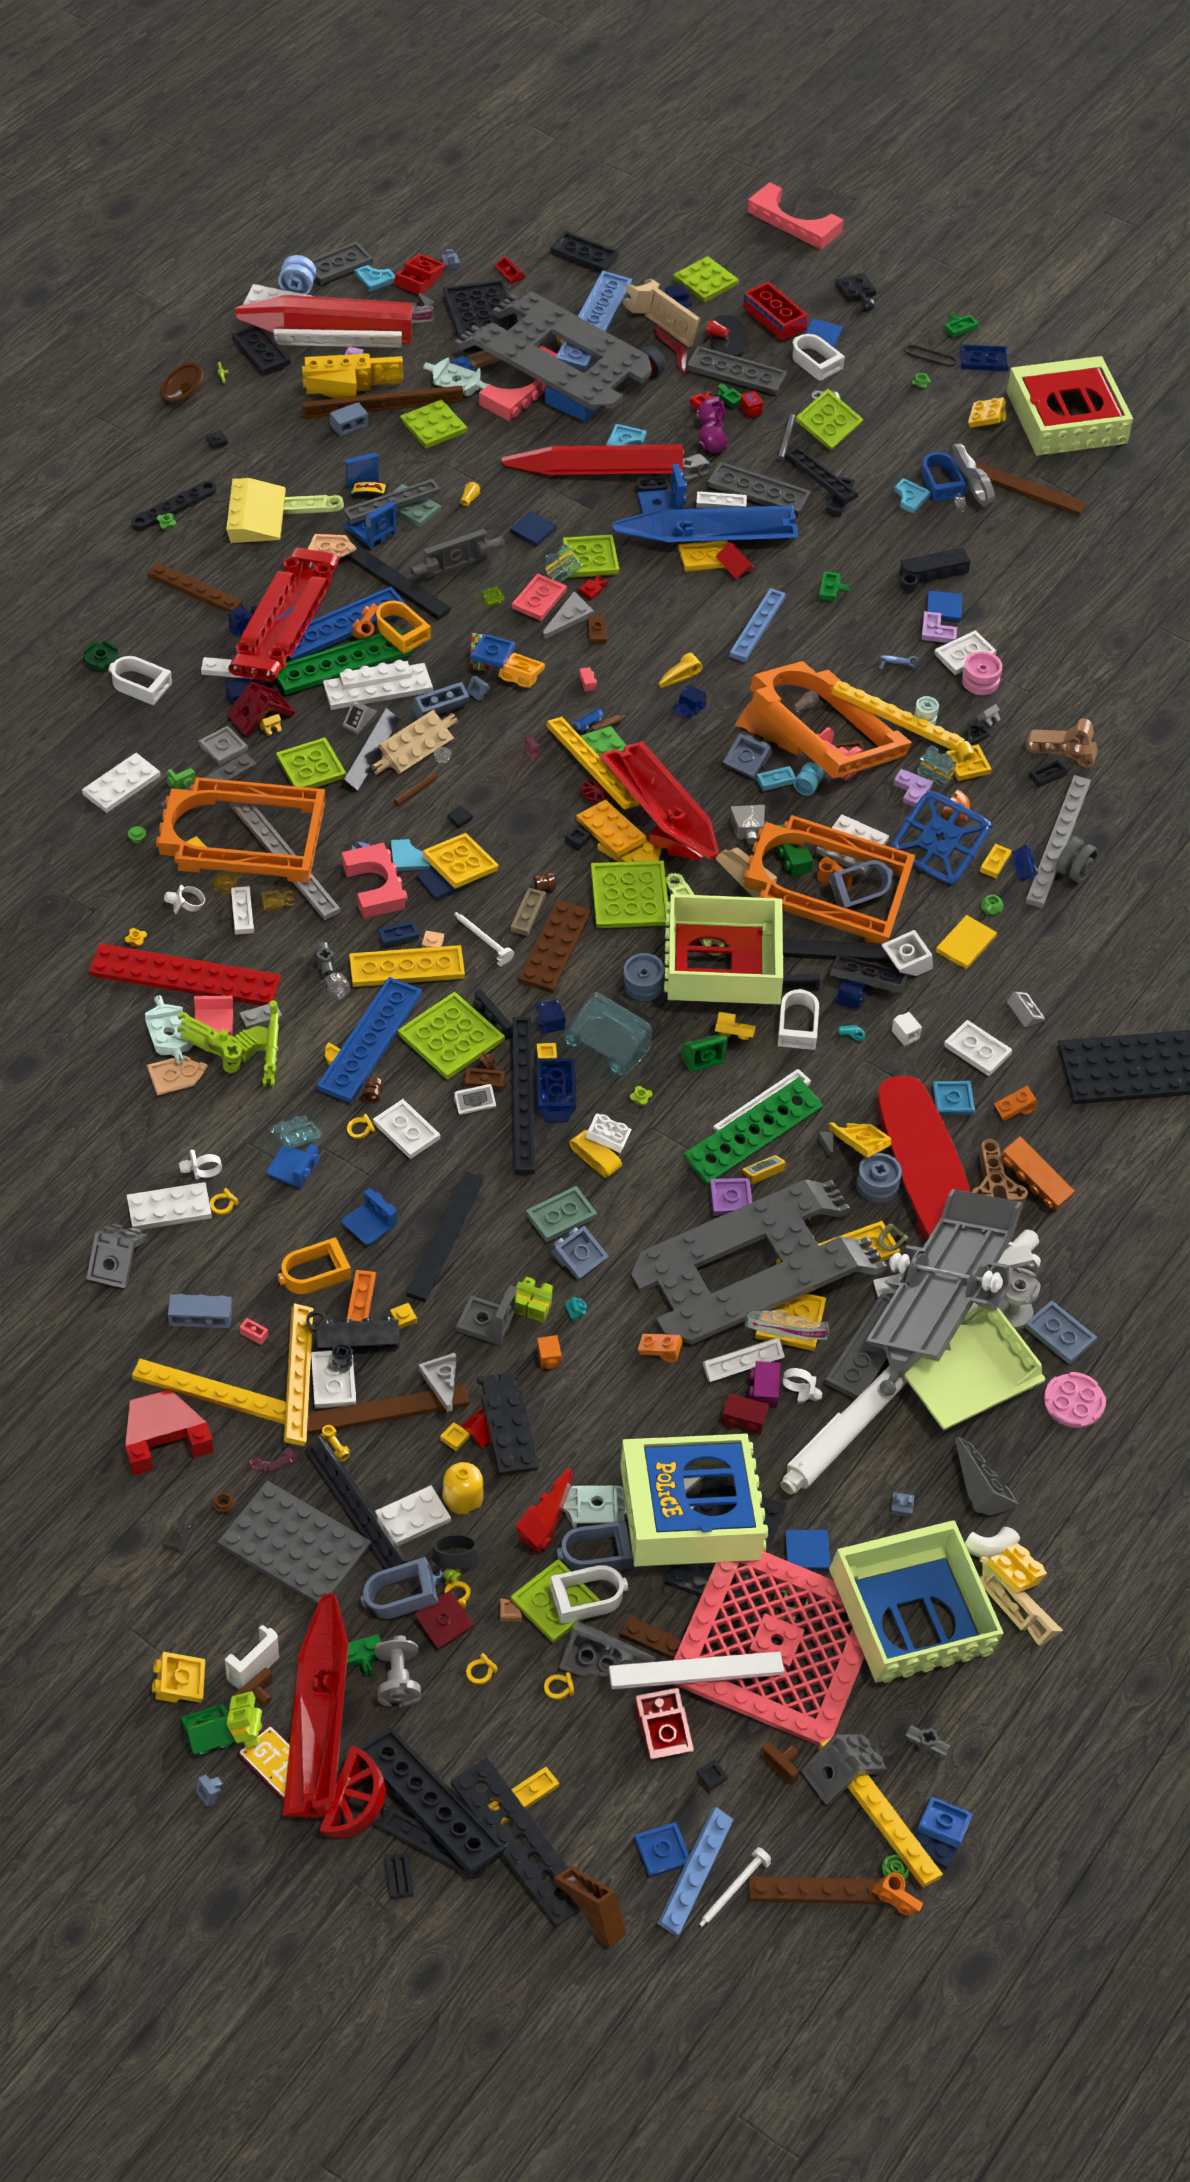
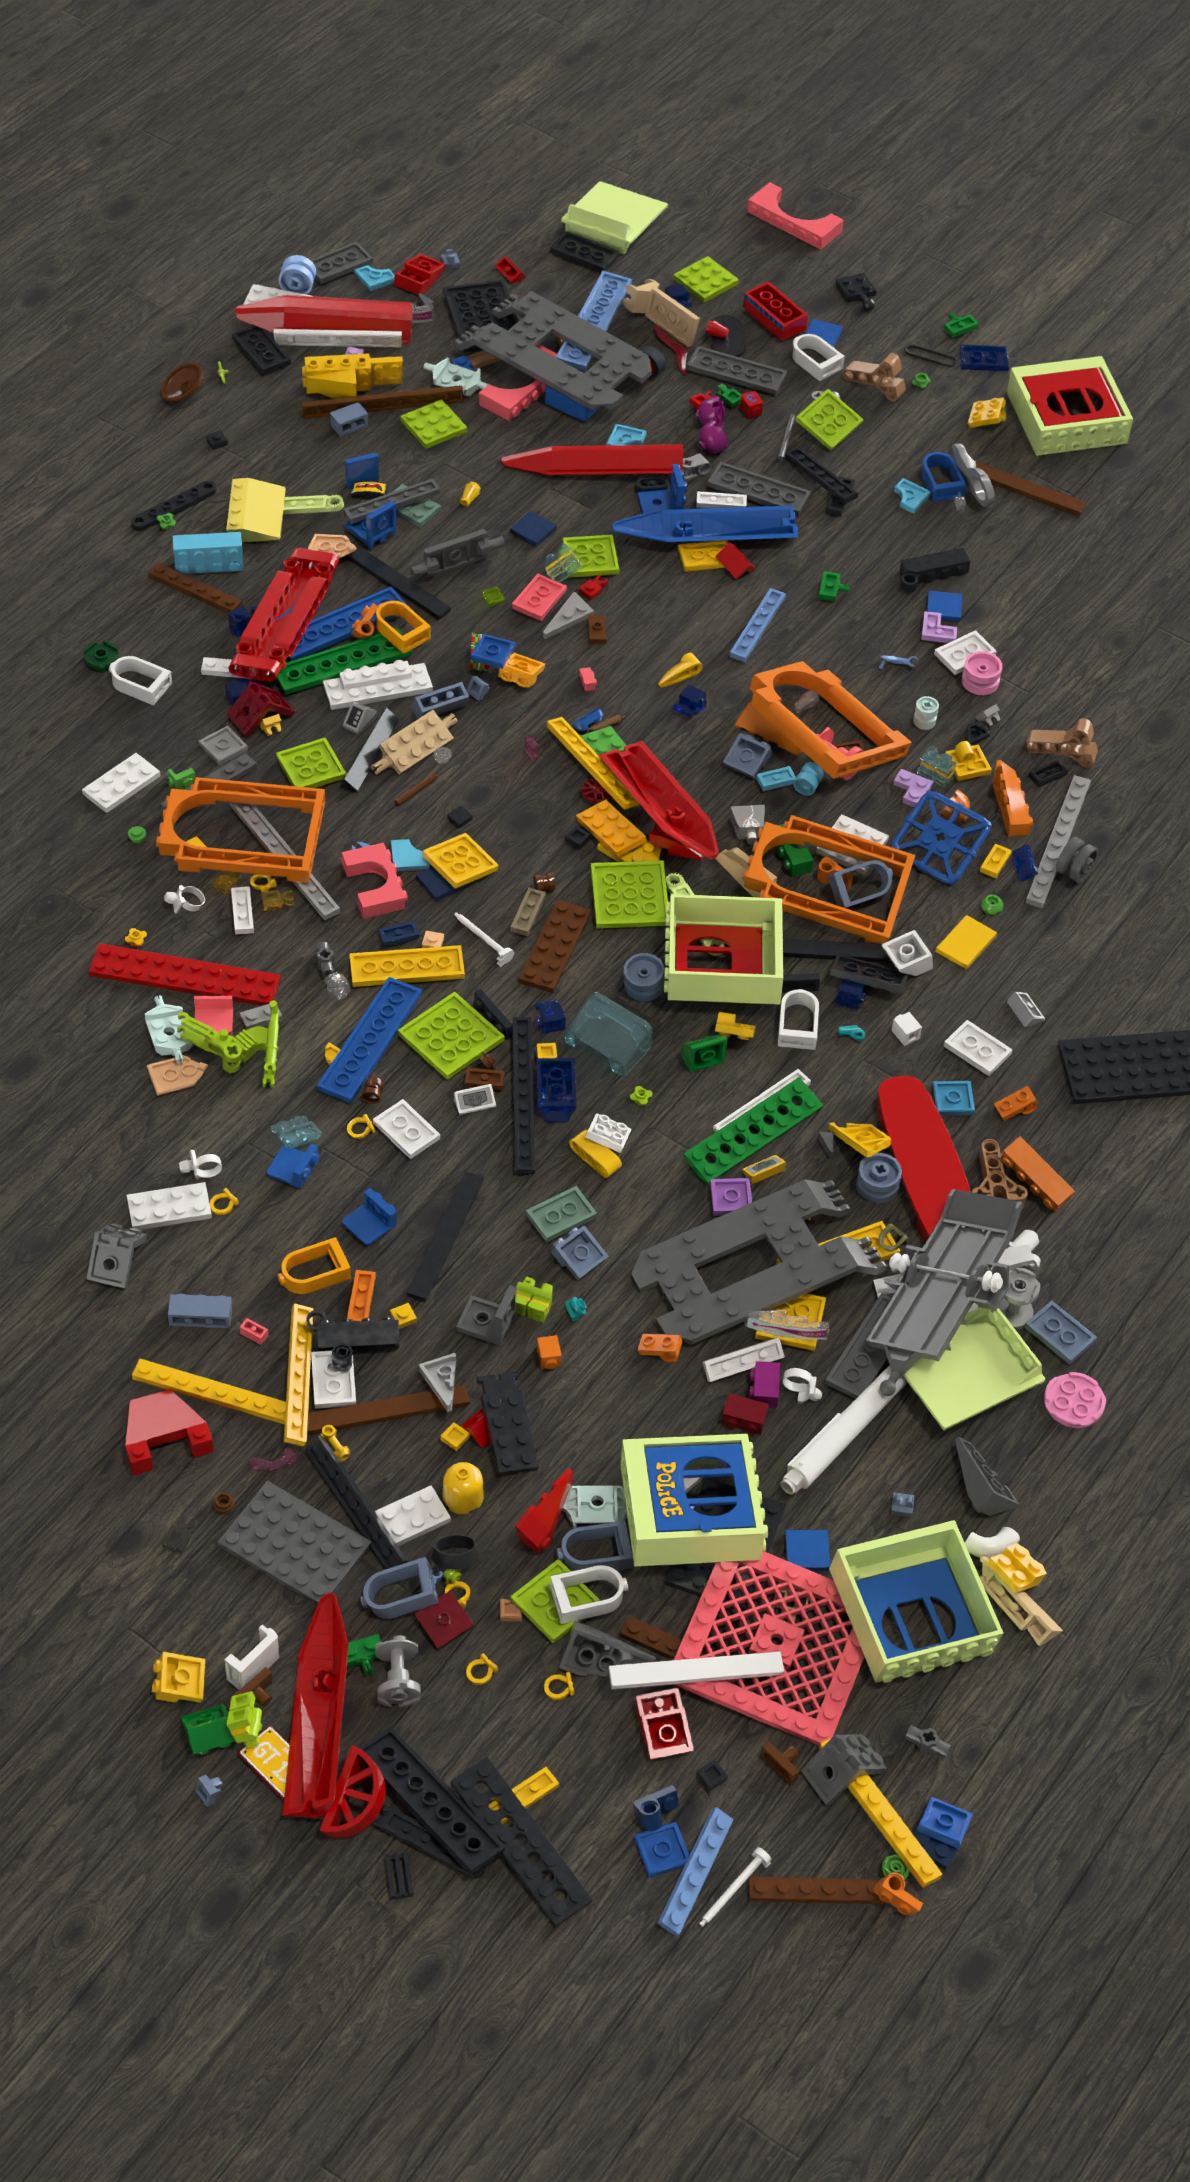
(208, 553): none -> medium azure brick
(264, 888): none -> yellow piece
(597, 1903): reddish brown arch -> none
(612, 216): none -> yellowish green door
(649, 1808): none -> dark blue plate
(879, 375): none -> medium nougat beam
(895, 715): yellow plate -> none
(1011, 801): none -> orange wedge

